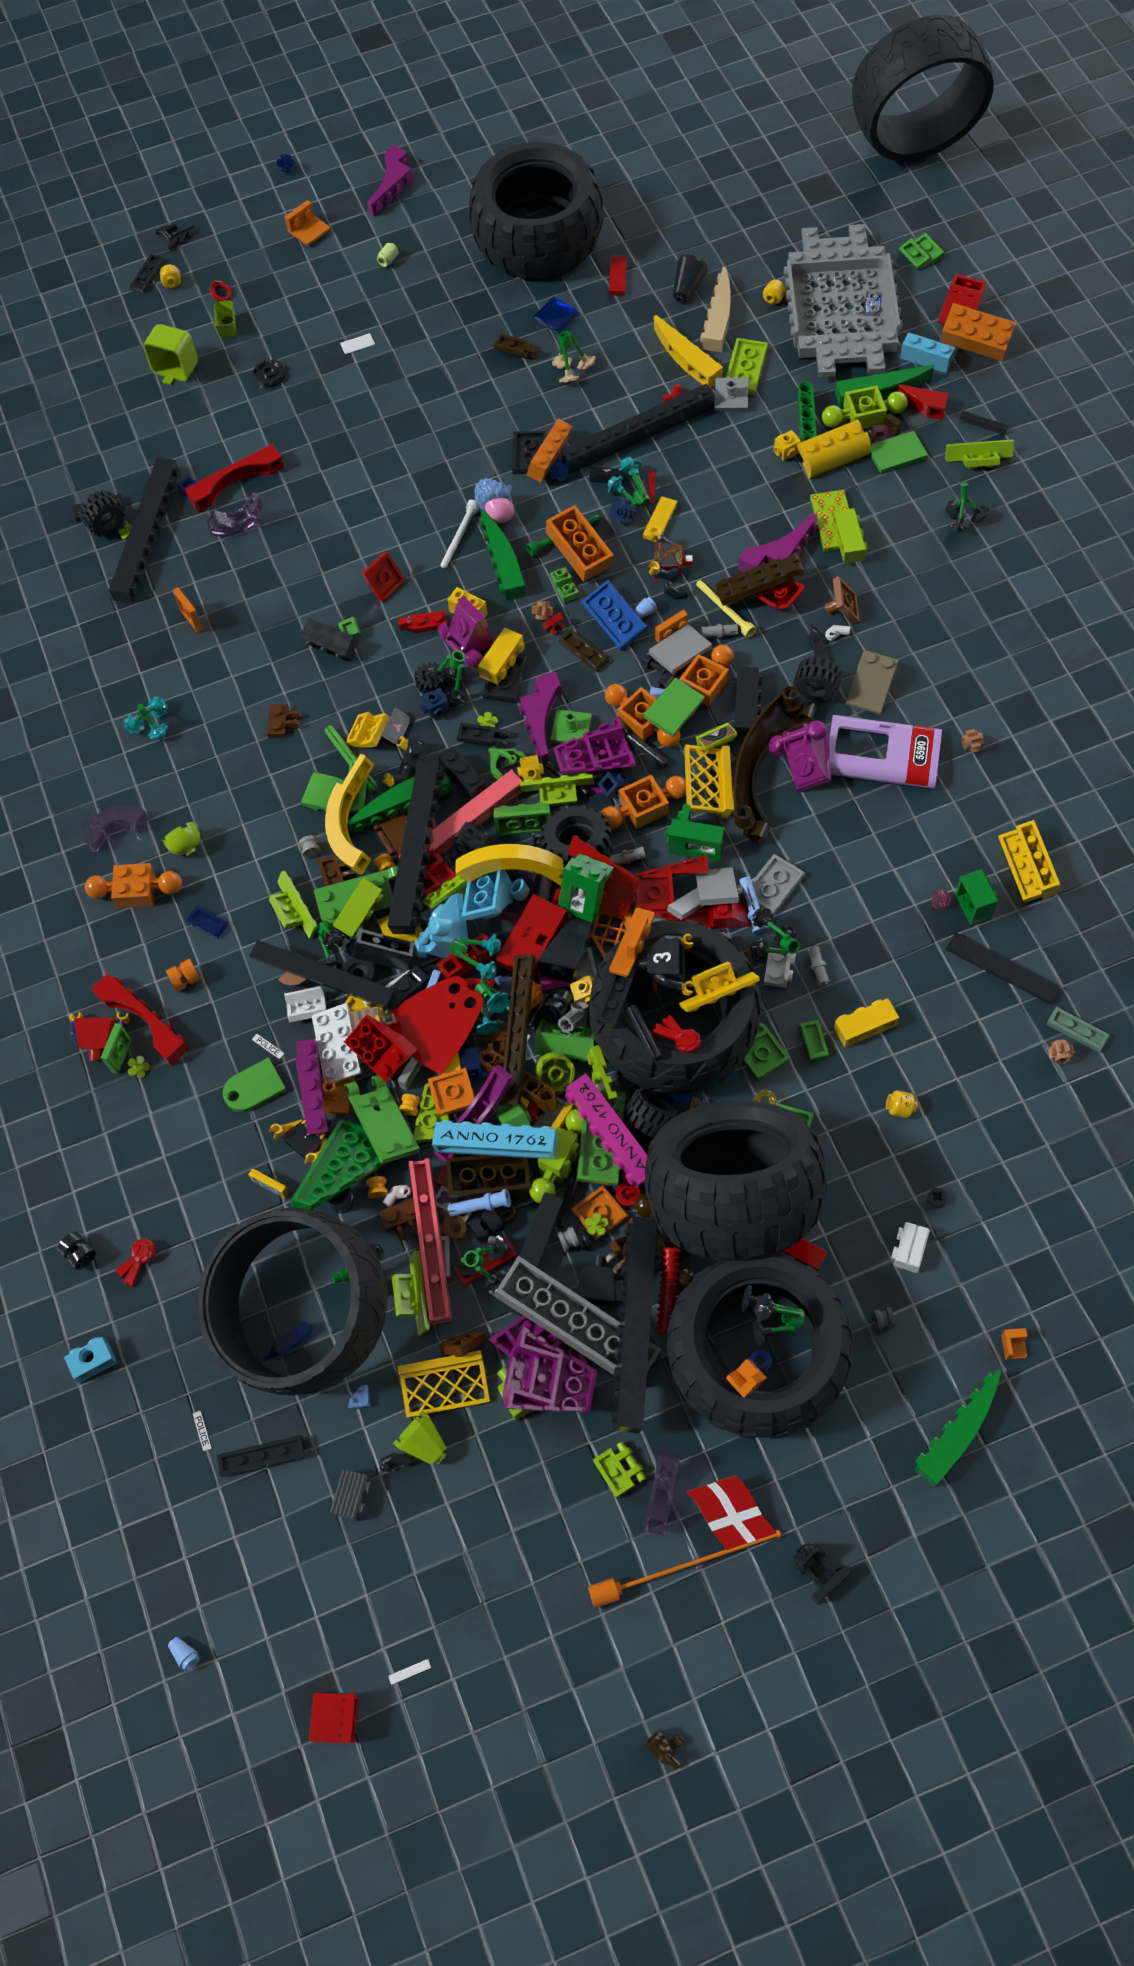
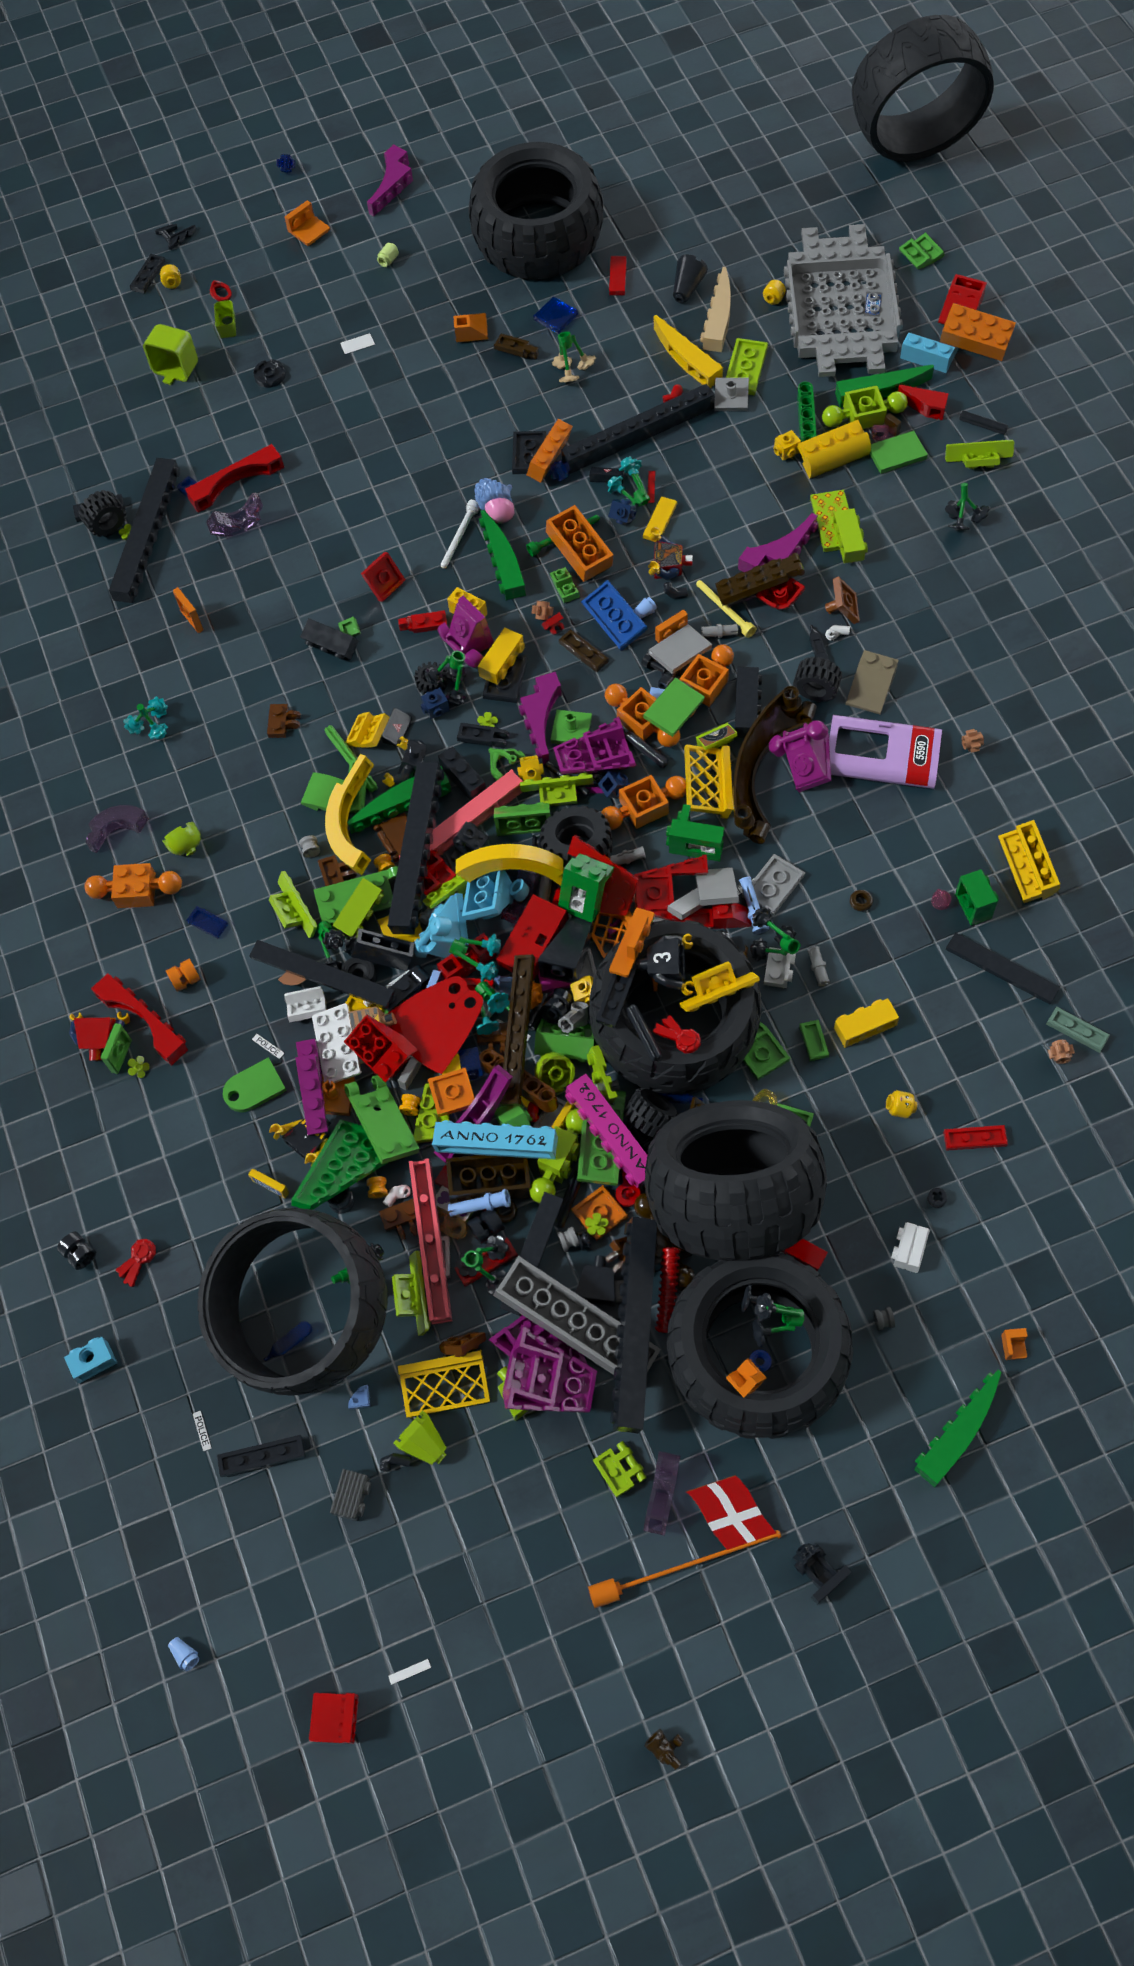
(470, 327): none -> orange slope
(863, 894): none -> dark brown piece
(975, 1137): none -> red tile

